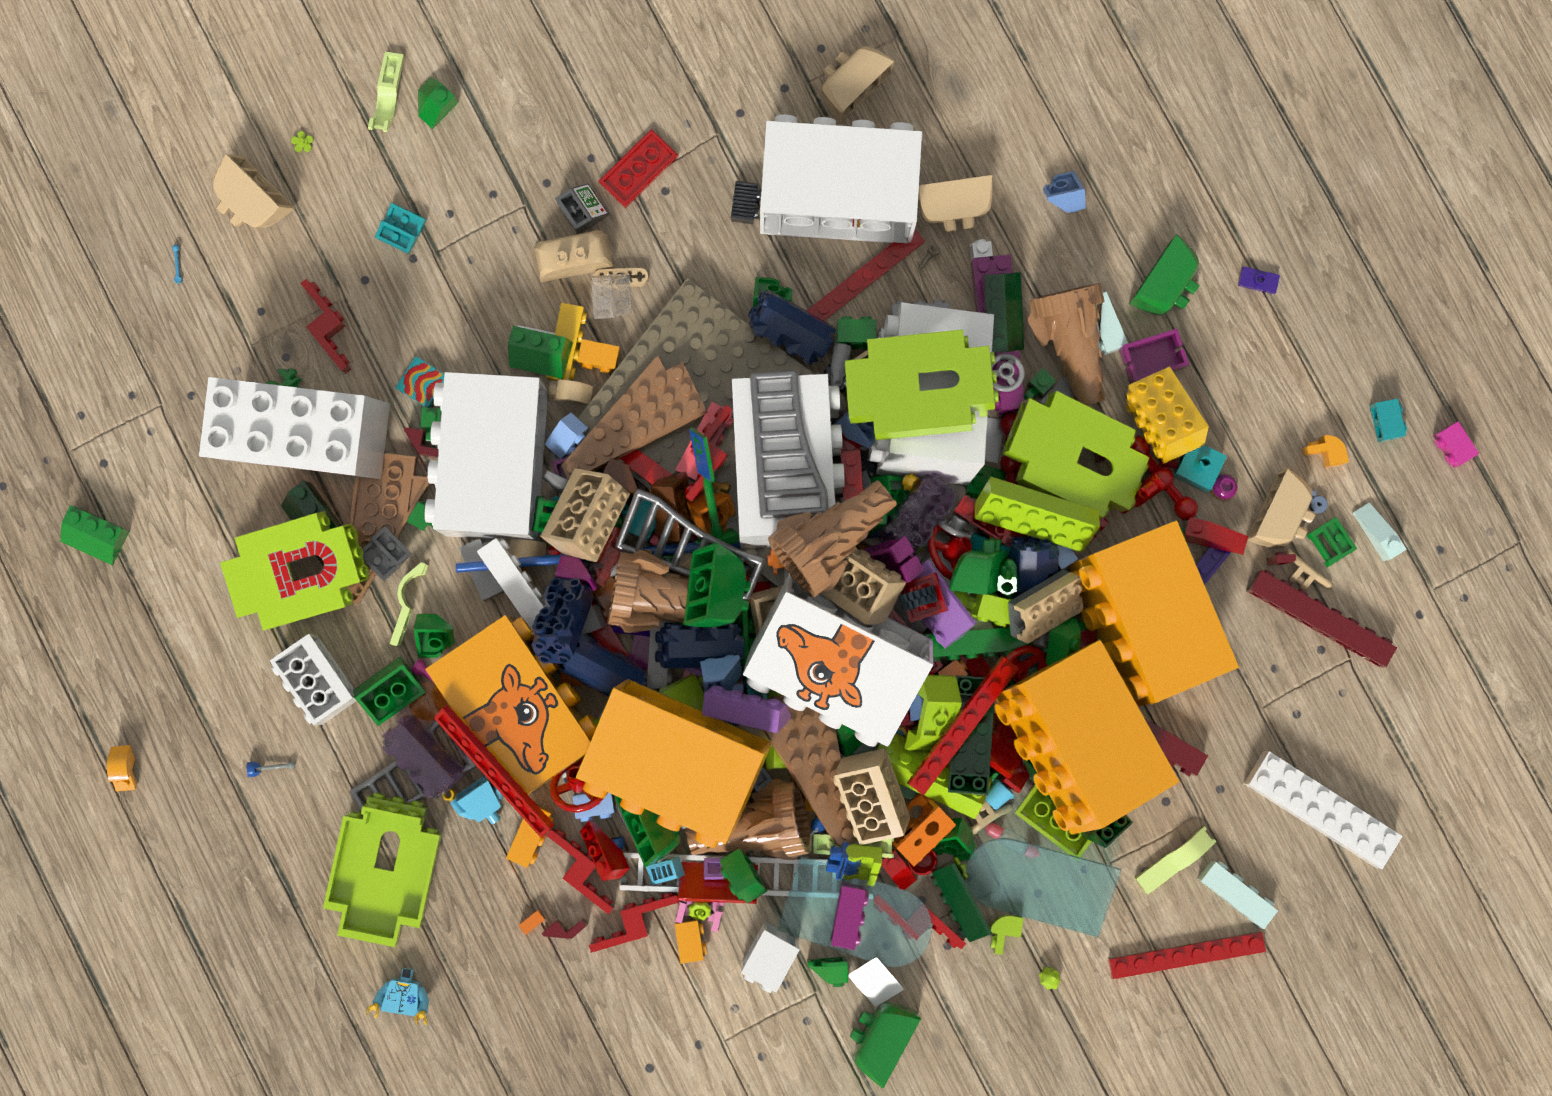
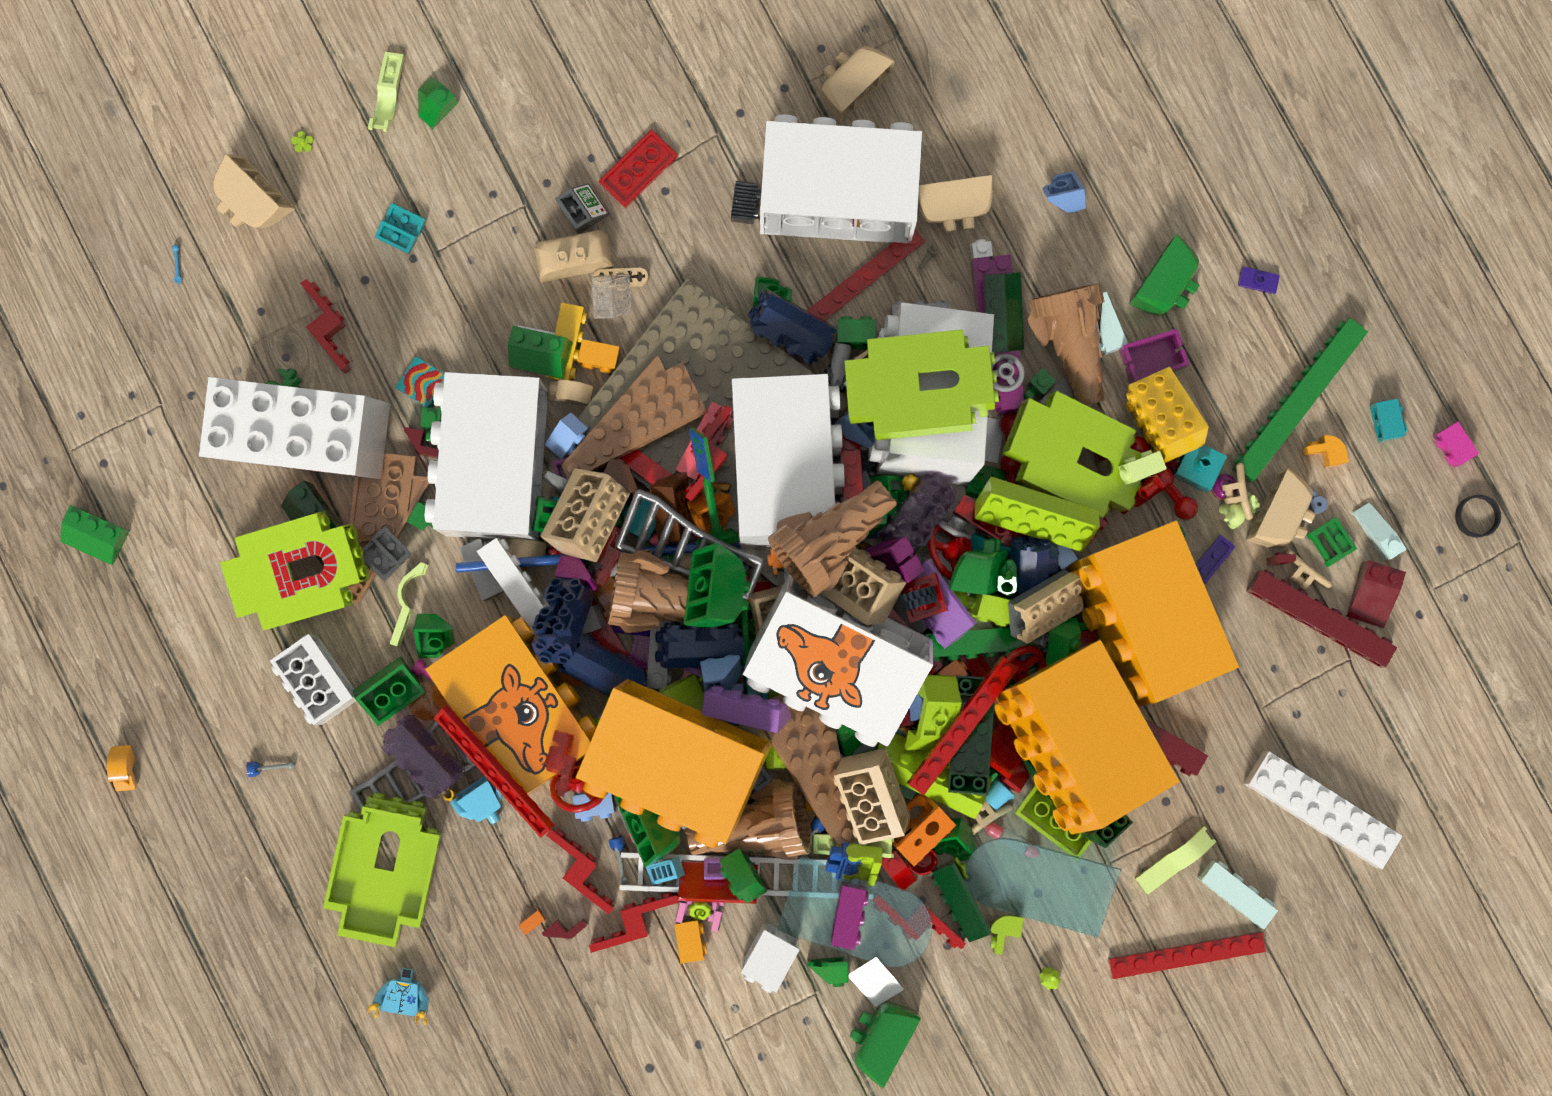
(526, 843): light orange brick -> none
(560, 761): none -> clear red plate
(604, 852): red slope -> none
(804, 451): flat silver bar -> none
(1140, 468): none -> yellowish green brick
(1215, 536): red slope -> none
(1234, 512): none -> yellowish green animal
(1243, 496): none -> tan piece
(1300, 399): none -> green brick
(1375, 593): none -> dark red slope
(1496, 509): none -> black tyre

